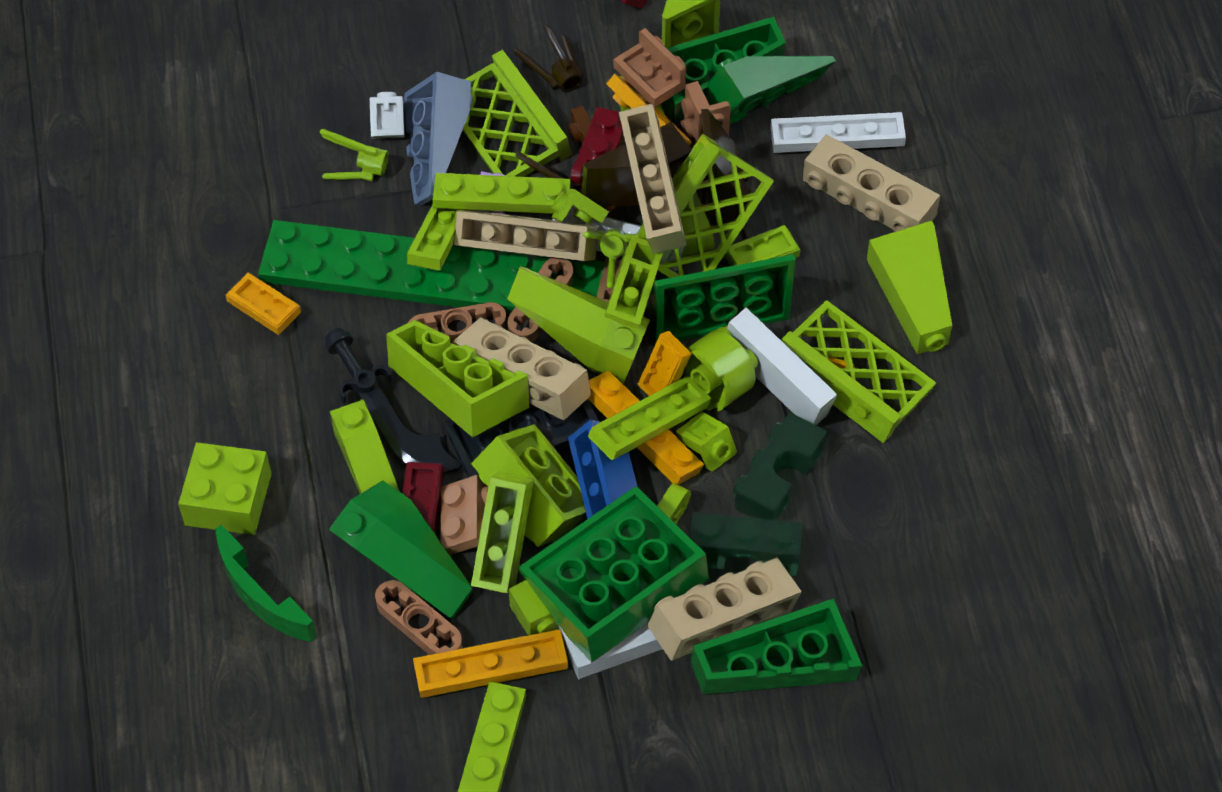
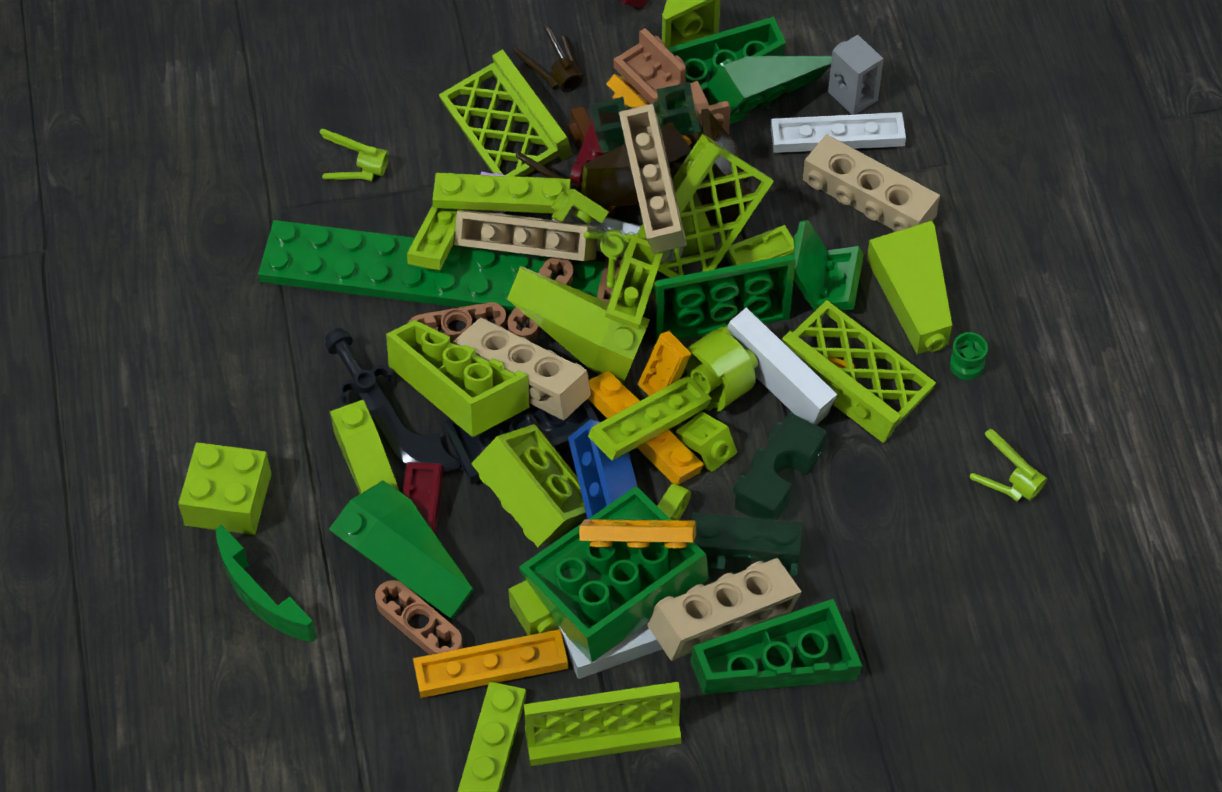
(263, 303): light orange plate -> none
(387, 116): white bracket -> none
(434, 118): sand blue wedge -> none
(462, 514): nougat bracket -> none
(502, 532): lime brick -> none
(579, 734): none -> lime fence
(637, 532): none -> light orange plate
(673, 105): none -> clear green arch
(824, 272): none -> green bracket
(855, 74): none -> light grey brick
(968, 356): none -> green wheel
(1025, 479): none -> lime plant

